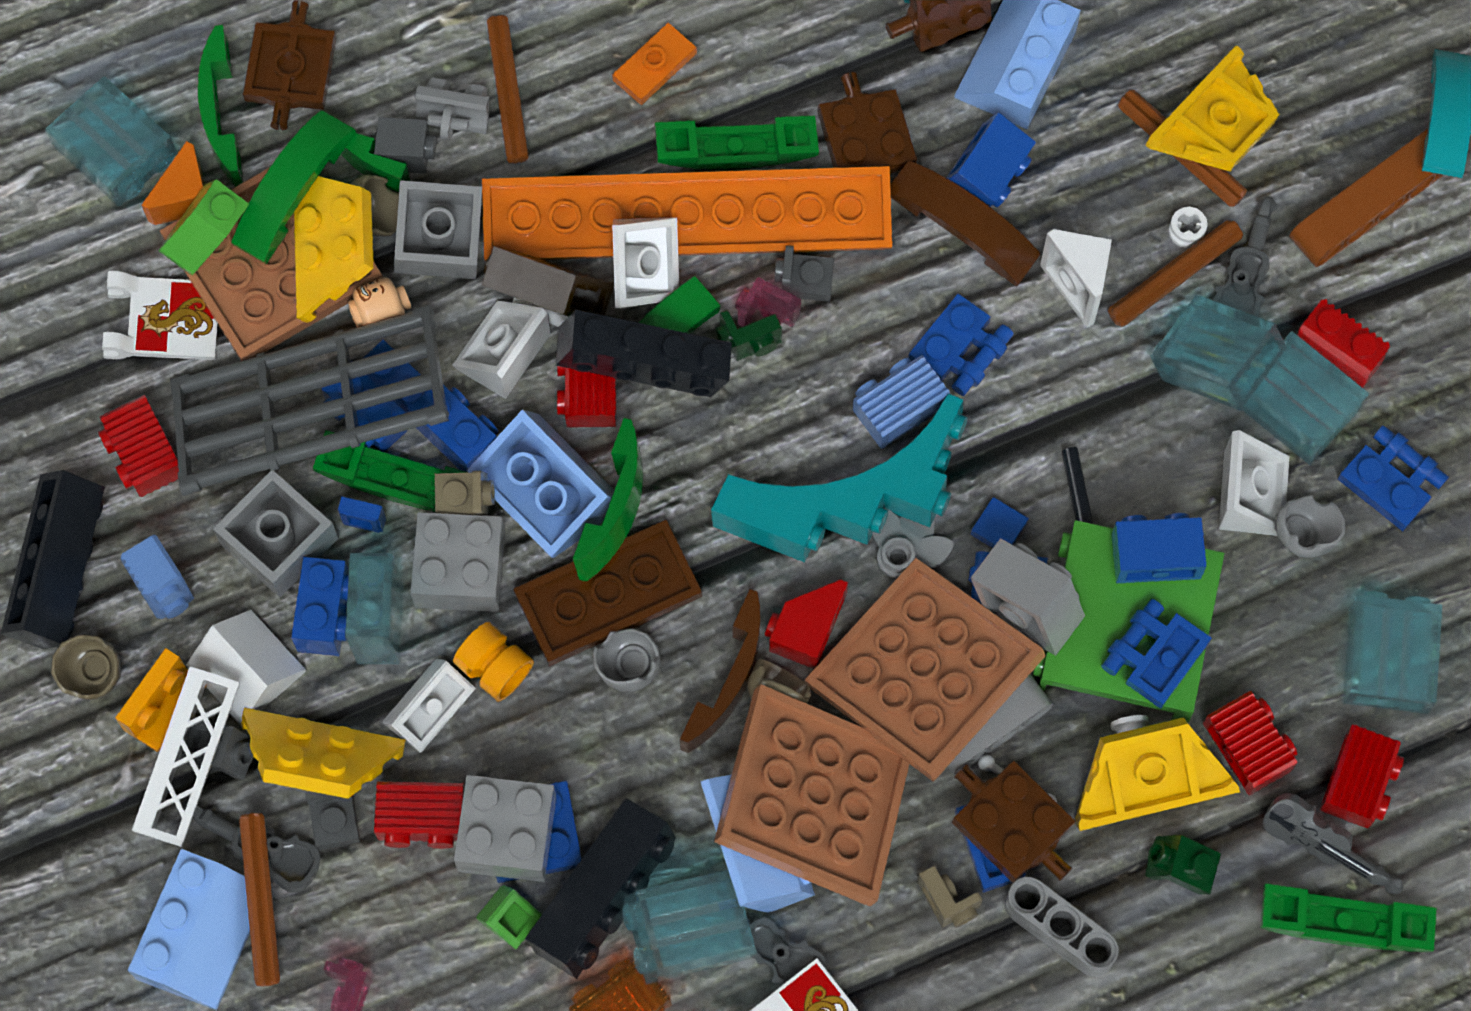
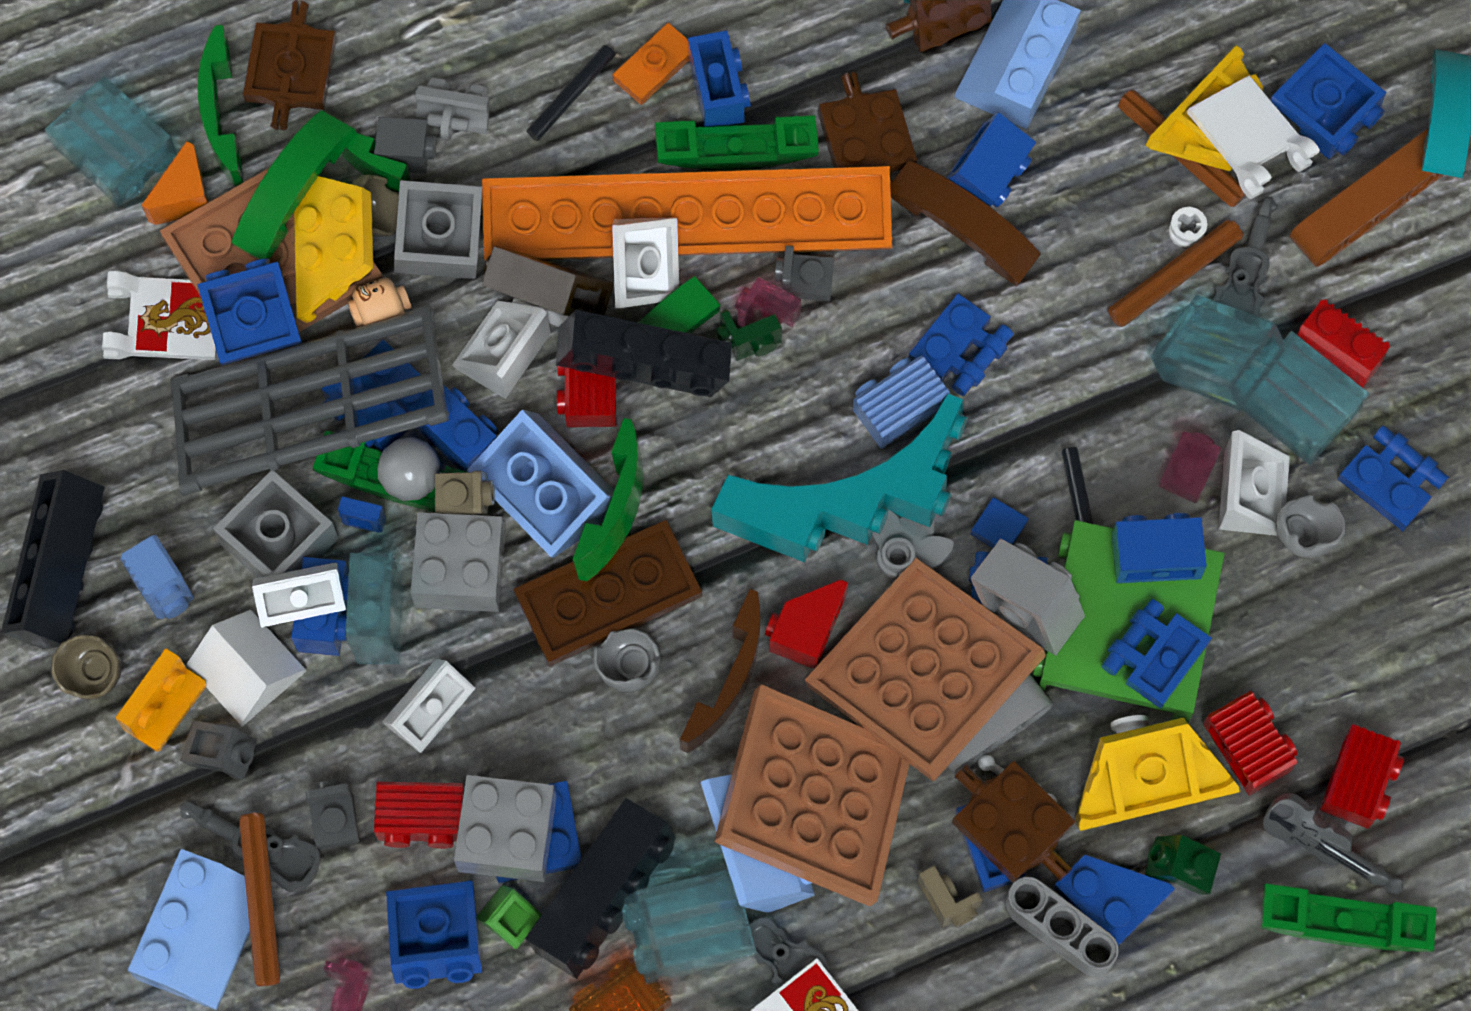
(141, 446): red brick -> none
(171, 751): white fence -> none
(203, 226): bright green slope -> none
(249, 311): none -> blue plate
(298, 594): none -> white slope
(317, 754): yellow wing -> none
(408, 469): none -> light grey hair
(433, 934): none -> blue plate
(497, 665): light orange wheel -> none
(507, 89): dark orange axle -> none
(571, 92): none -> black bar
(716, 79): none -> blue brick
(777, 679): dark tan hair -> none
(1077, 269): white slope -> none
(1112, 895): none -> blue wing
(1190, 466): none -> clear pink bracket
(1250, 132): none -> white flag
(1330, 101): none -> blue plate
(1393, 653): clear light blue brick -> none

